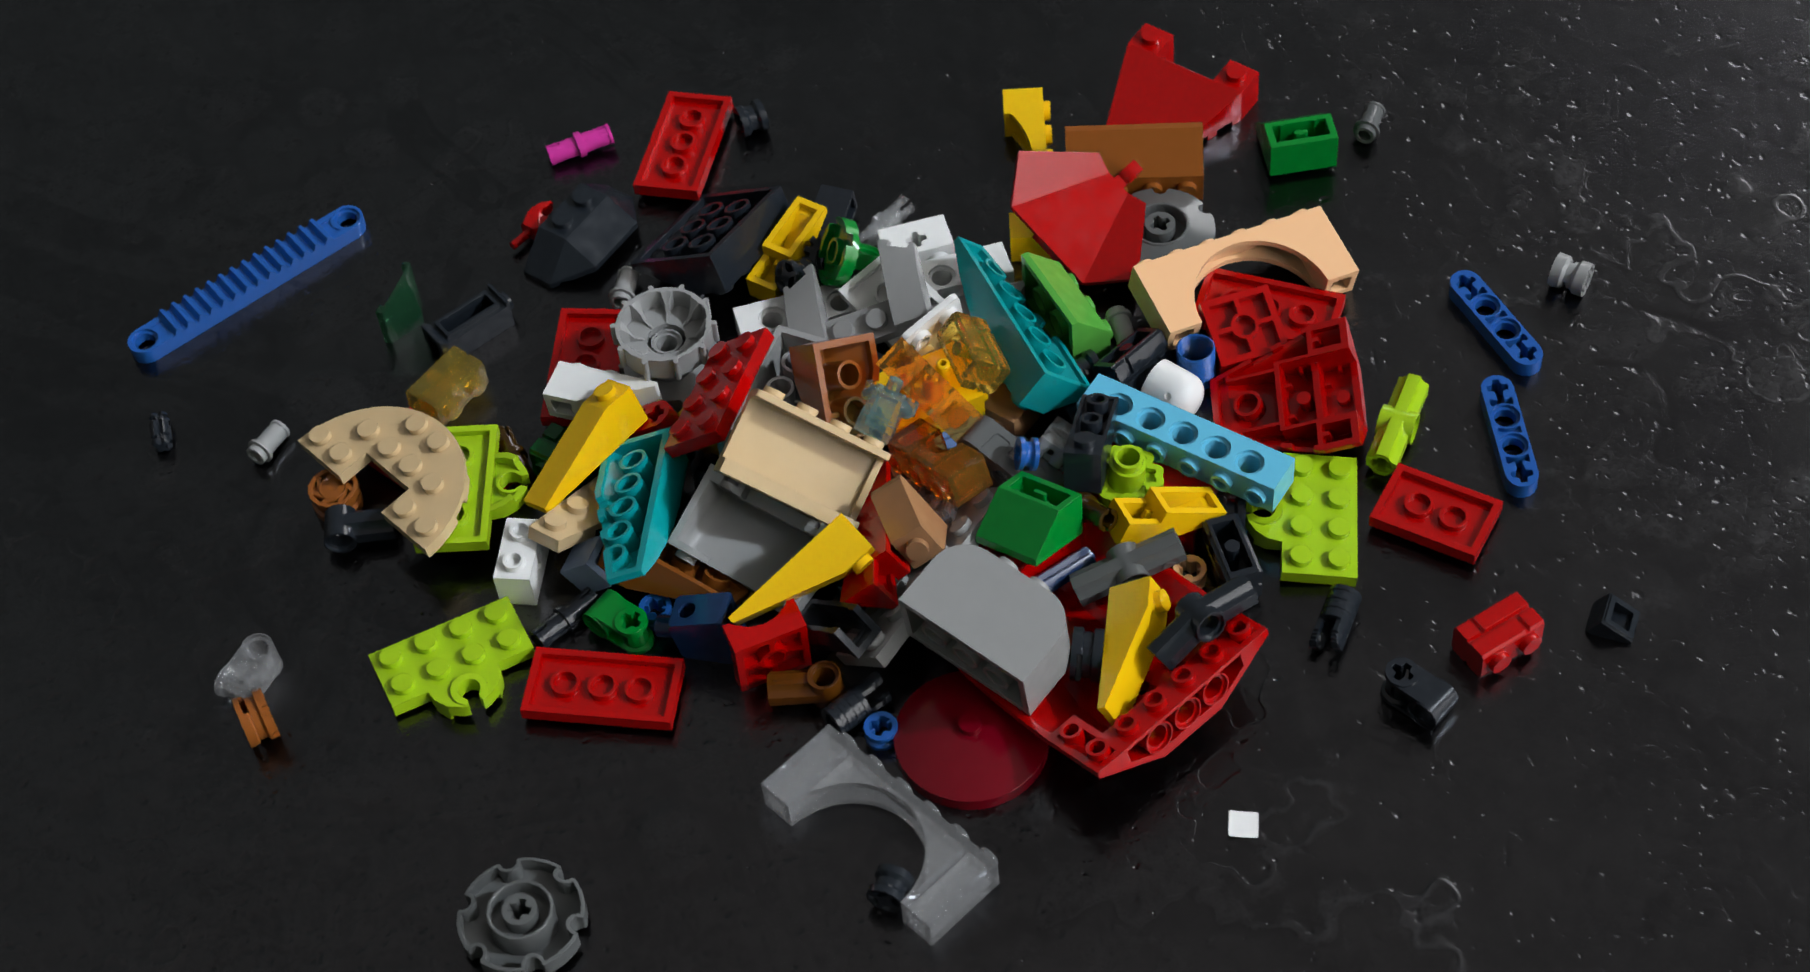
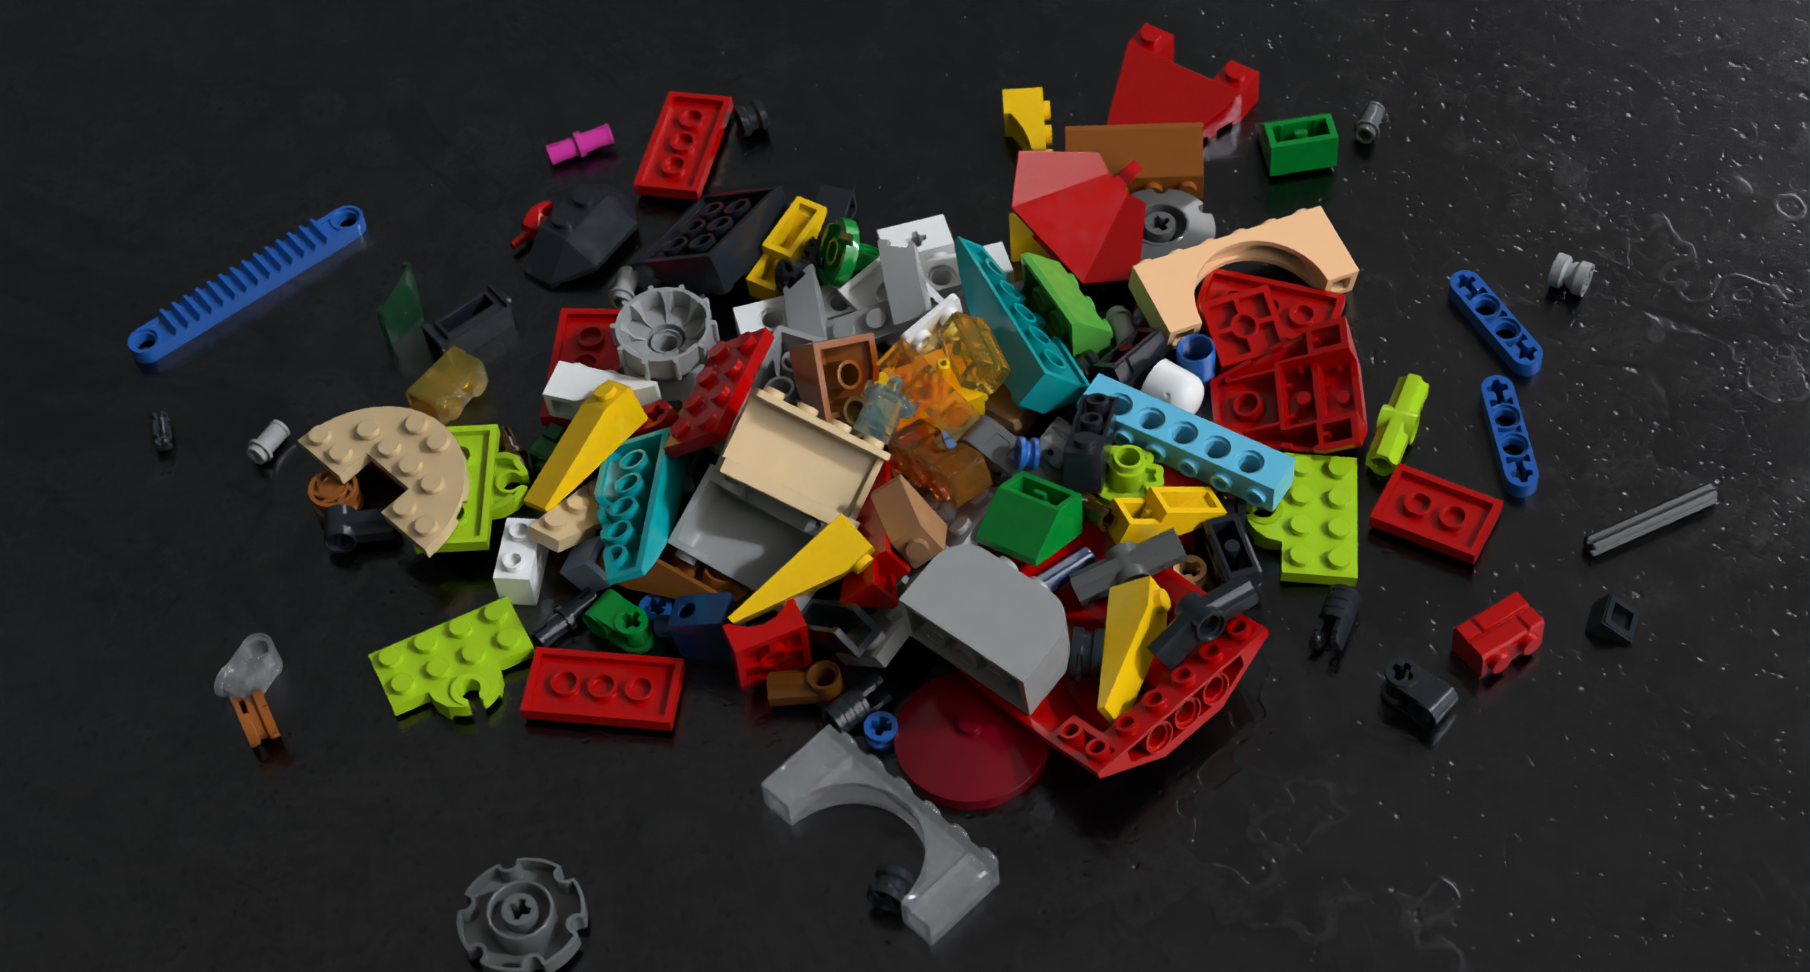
(890, 217): clear pin -> none
(1243, 824): white sticker -> none
(1650, 519): none -> black axle

